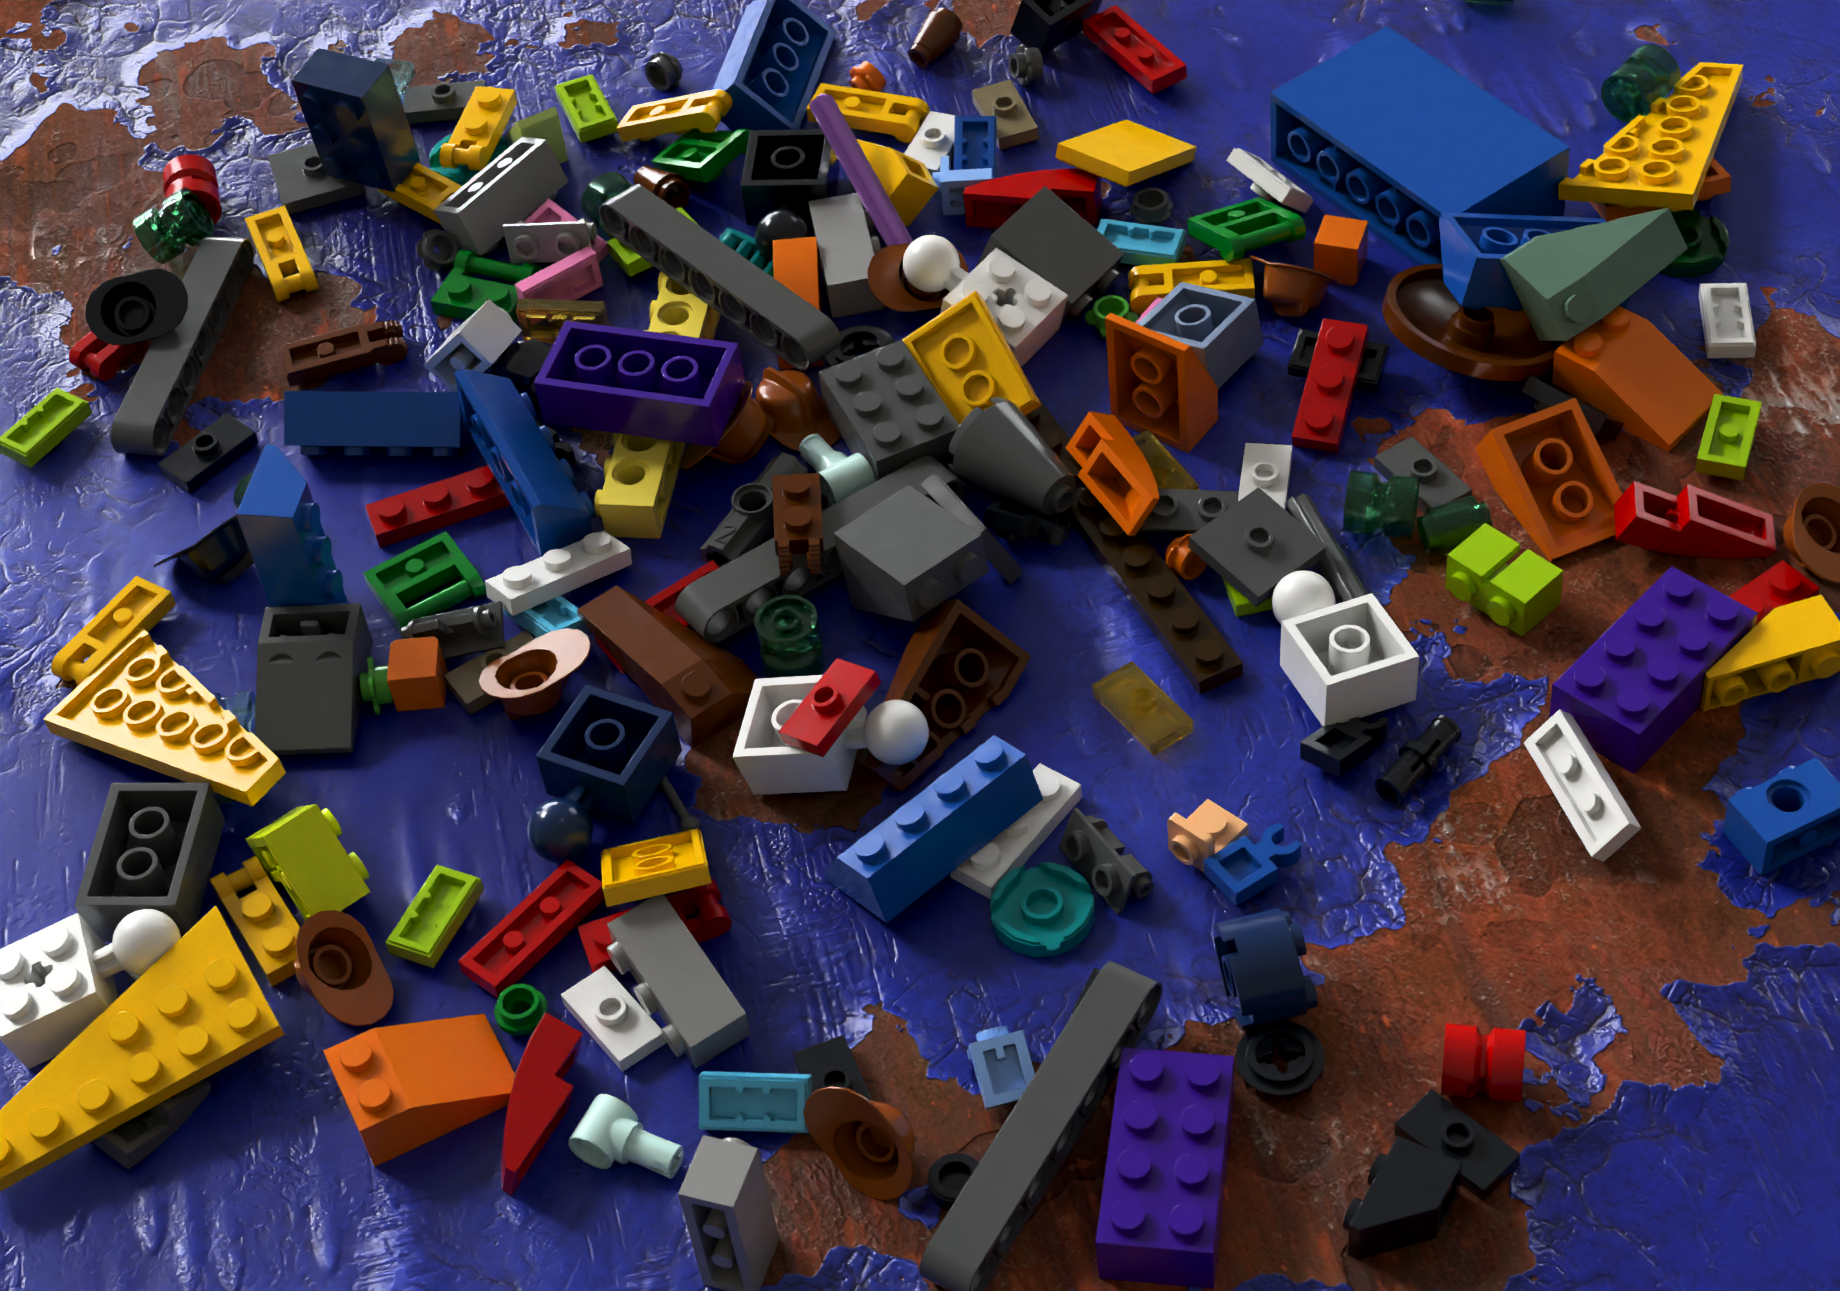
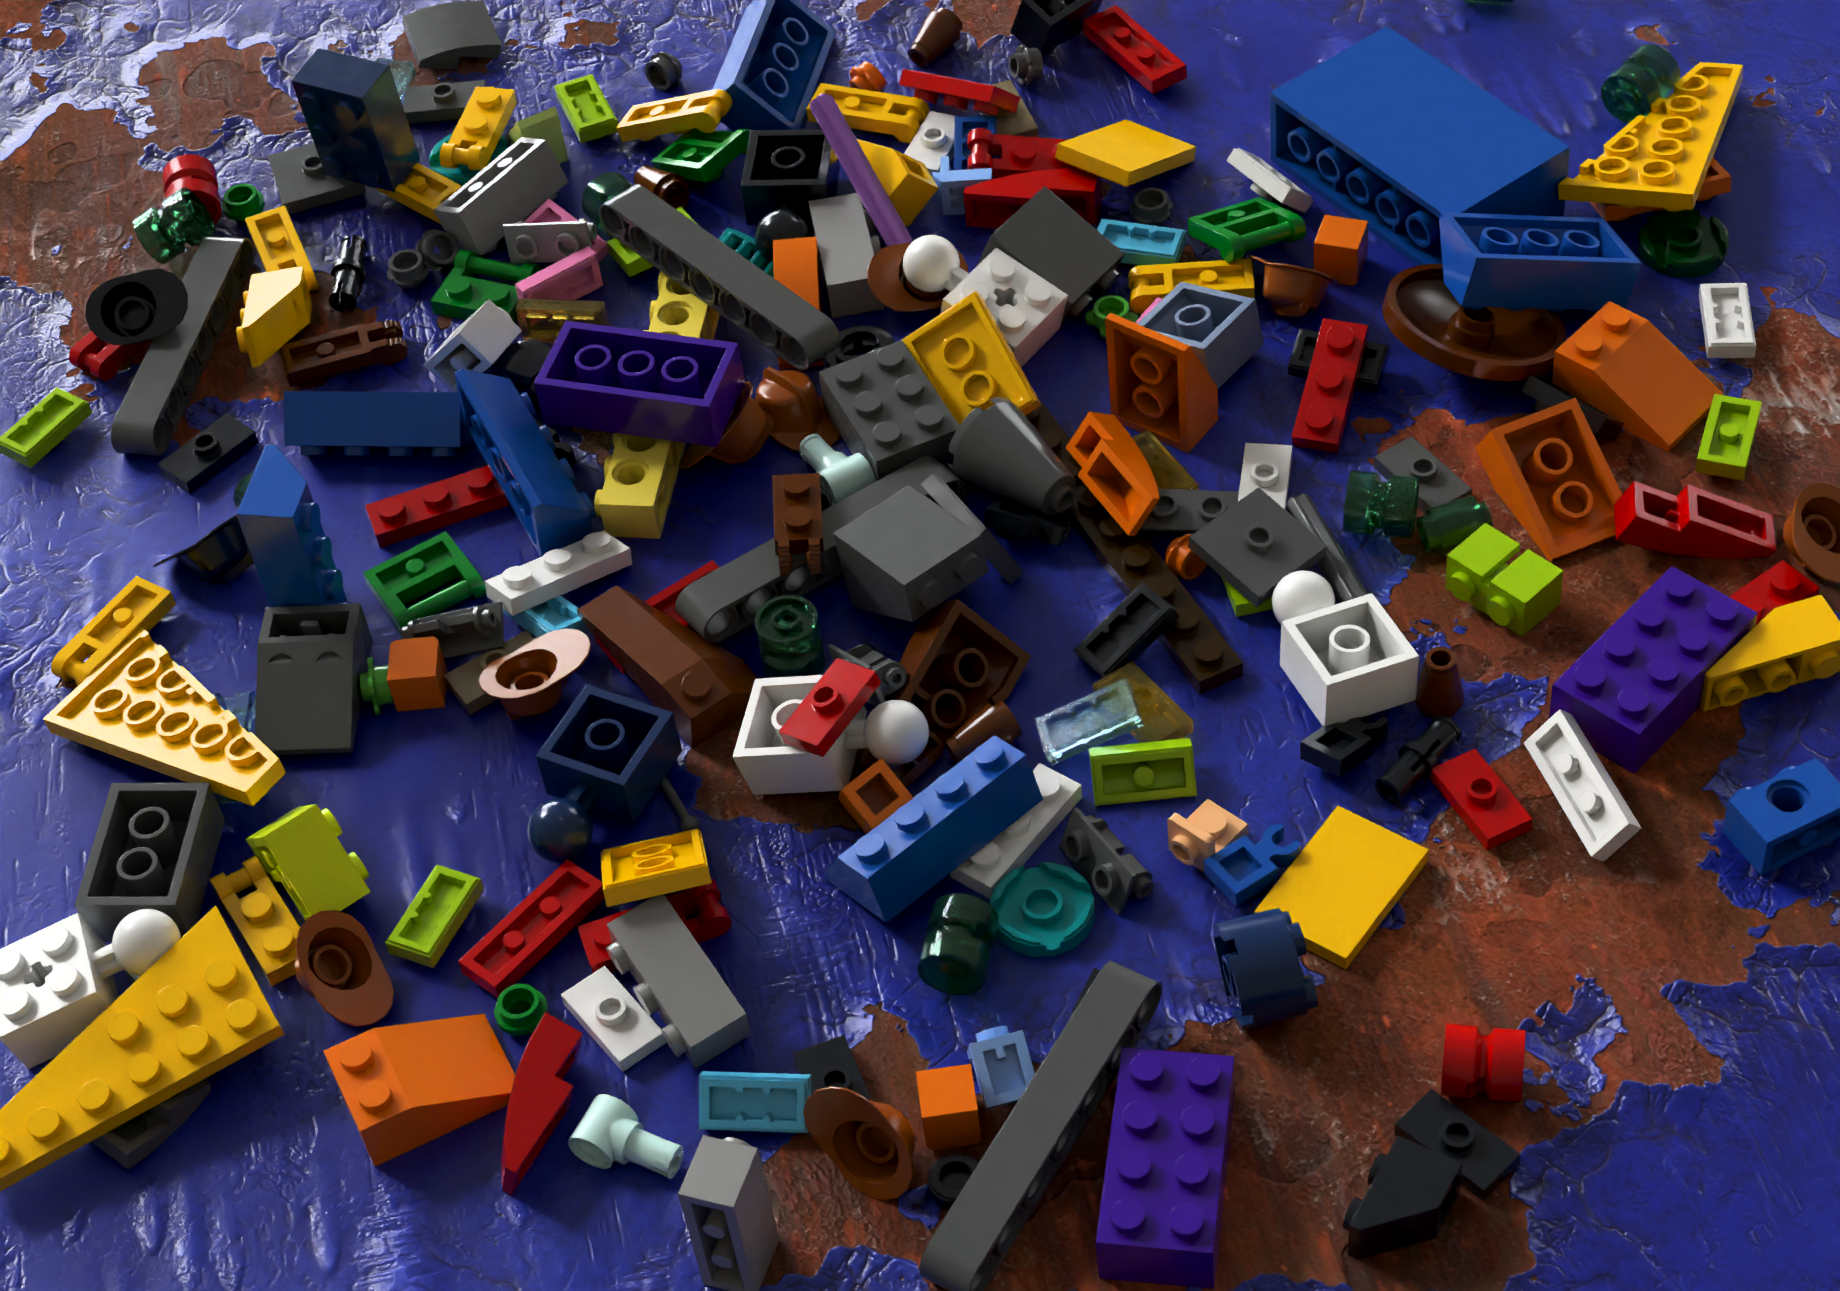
(242, 202): none -> green plate
(274, 312): none -> yellow slope
(348, 273): none -> black pin
(407, 268): none -> dark grey plate
(449, 31): none -> dark grey slope
(751, 516): dark grey piece -> none
(874, 796): none -> orange brick
(890, 672): none -> dark grey hinge
(948, 1107): none -> orange piece
(958, 944): none -> wheel
(959, 93): none -> red plate
(986, 723): none -> reddish brown cone
(1016, 153): none -> red plate
(1088, 721): none -> clear light blue plate
(1126, 631): none -> black plate
(1143, 771): none -> lime slope
(1299, 1049): black gear -> none
(1345, 884): none -> yellow tile
(1439, 684): none -> reddish brown cone
(1481, 799): none -> red plate
(1588, 271): sand green wedge -> none

